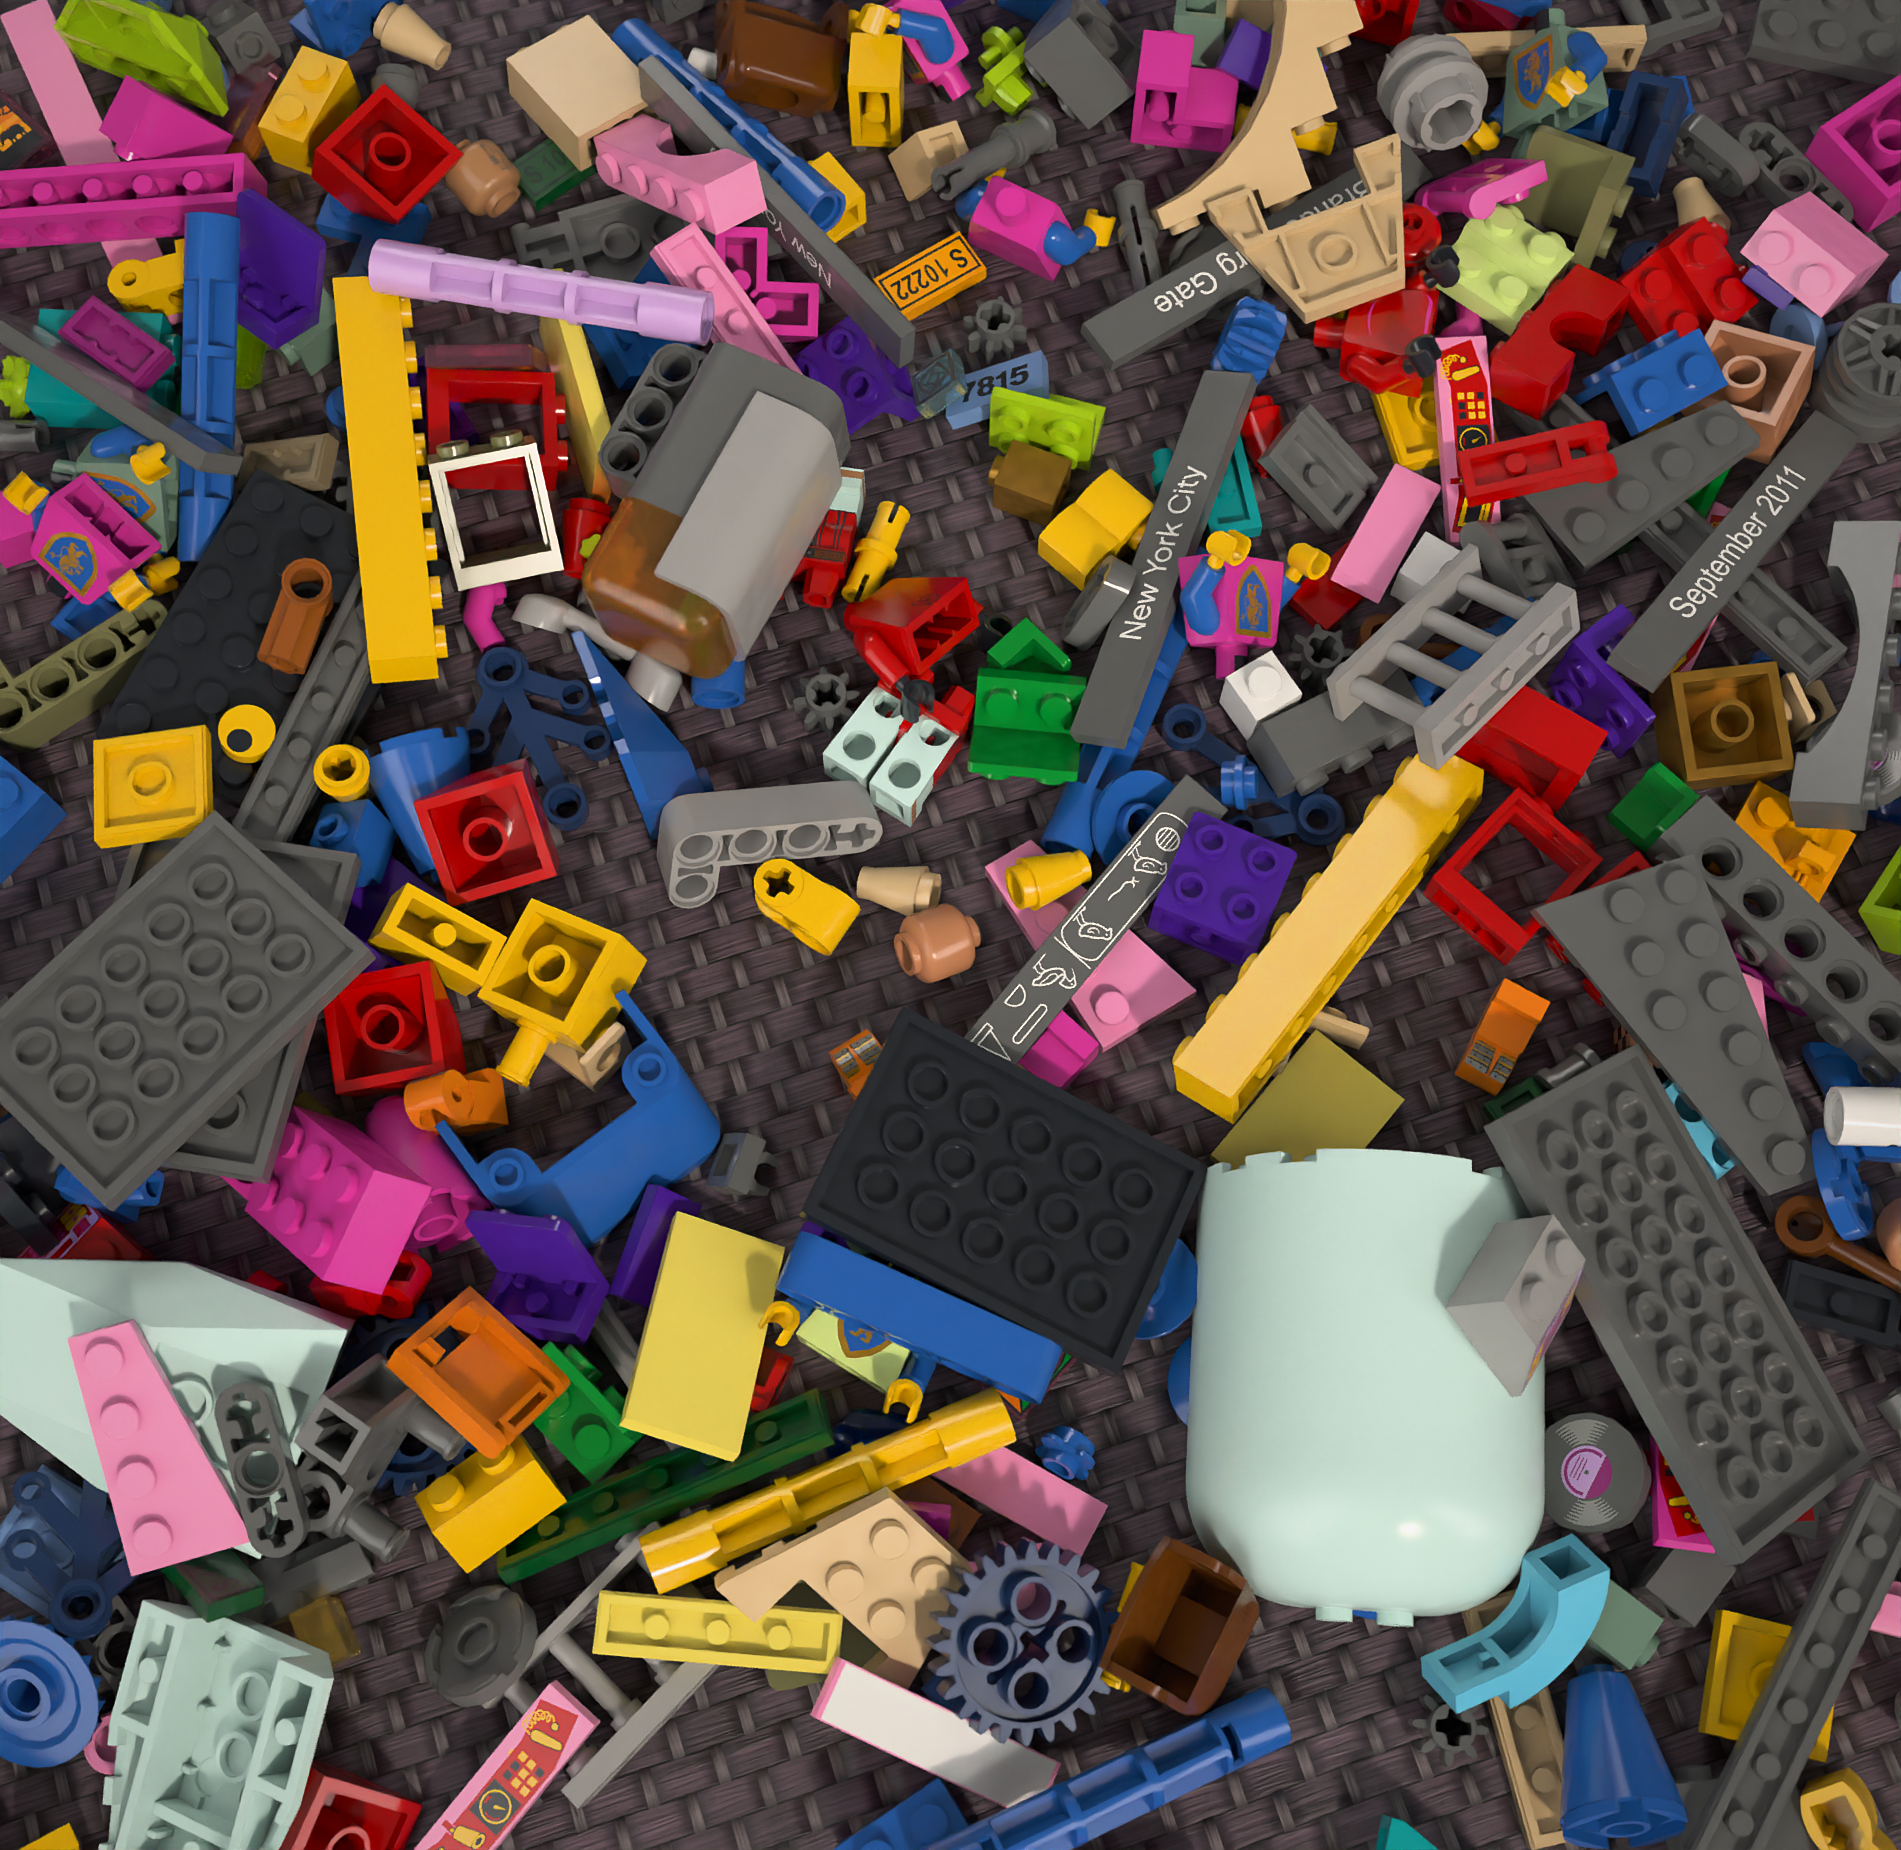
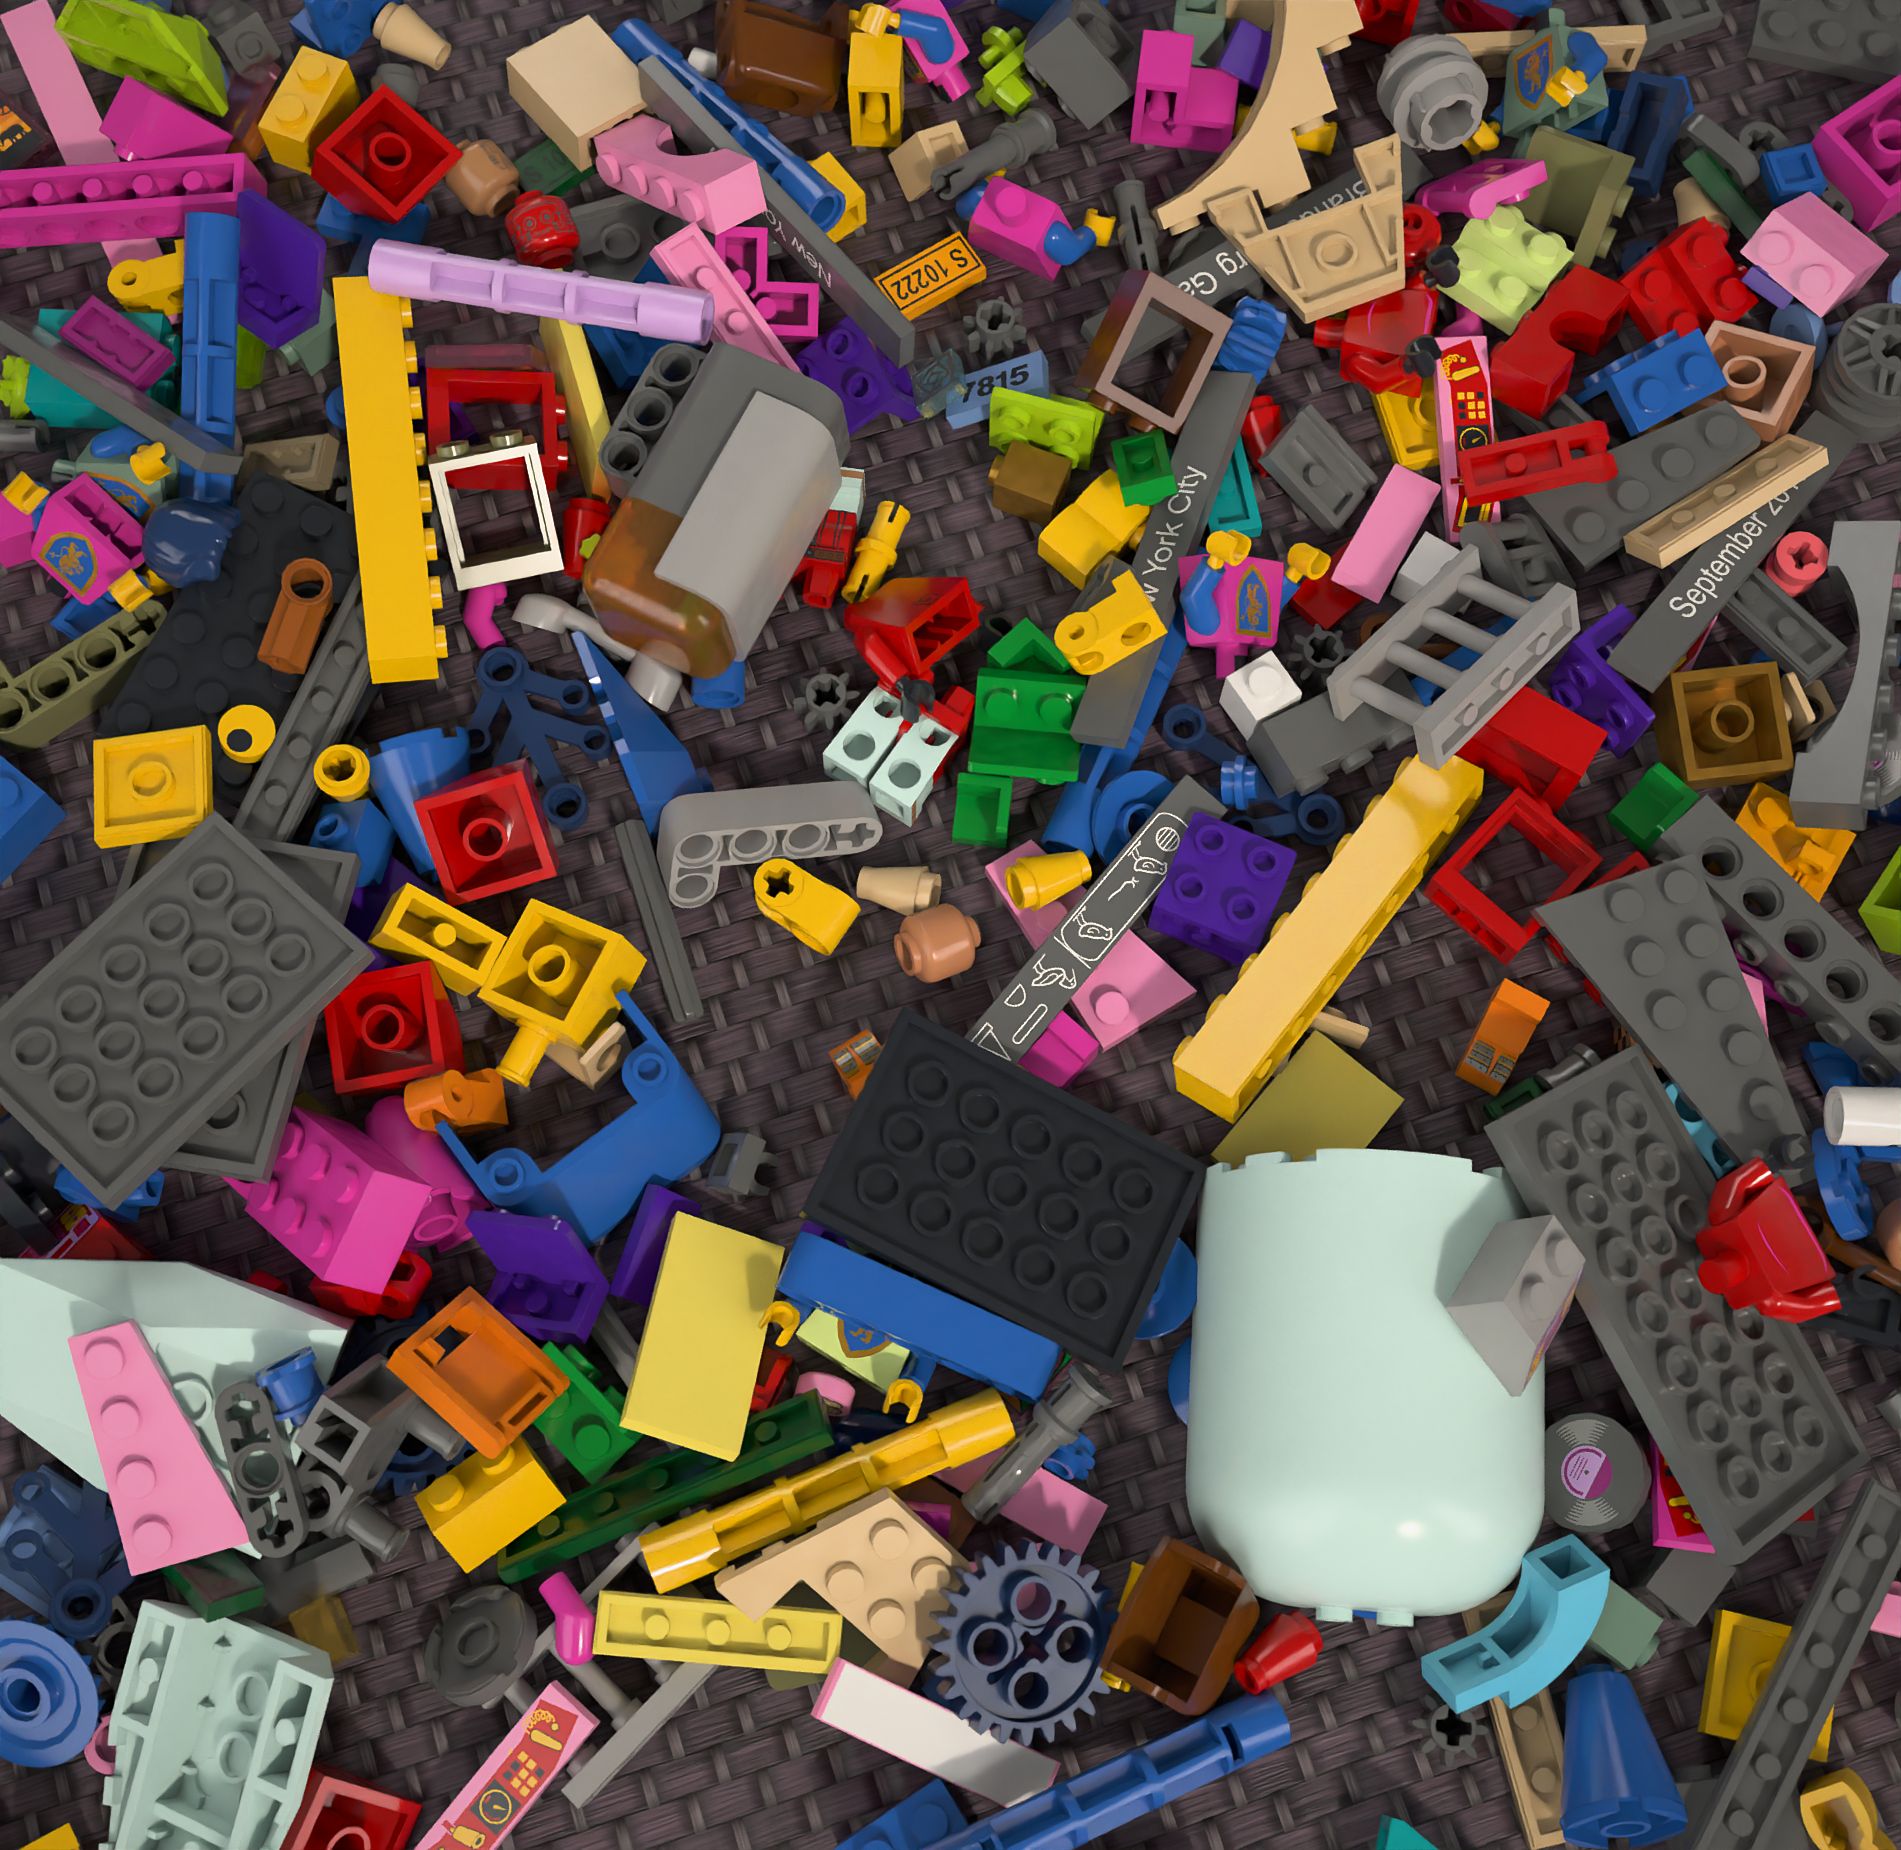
(188, 539): none -> dark blue hair
(293, 1385): none -> blue brick
(542, 231): none -> red head
(573, 1620): none -> dark pink arm
(658, 922): none -> dark grey axle
(834, 1390): none -> bright pink tile
(982, 810): none -> green panel
(1053, 1425): none -> dark grey pin
(1110, 628): none -> yellow leg
(1115, 333): none -> reddish brown window
(1144, 468): none -> green plate
(1279, 1652): none -> red cone
(1724, 191): none -> dark green tile
(1725, 500): none -> tan tile
(1765, 1250): none -> red torso
(1783, 562): none -> coral wheel
(1791, 173): none -> blue tile

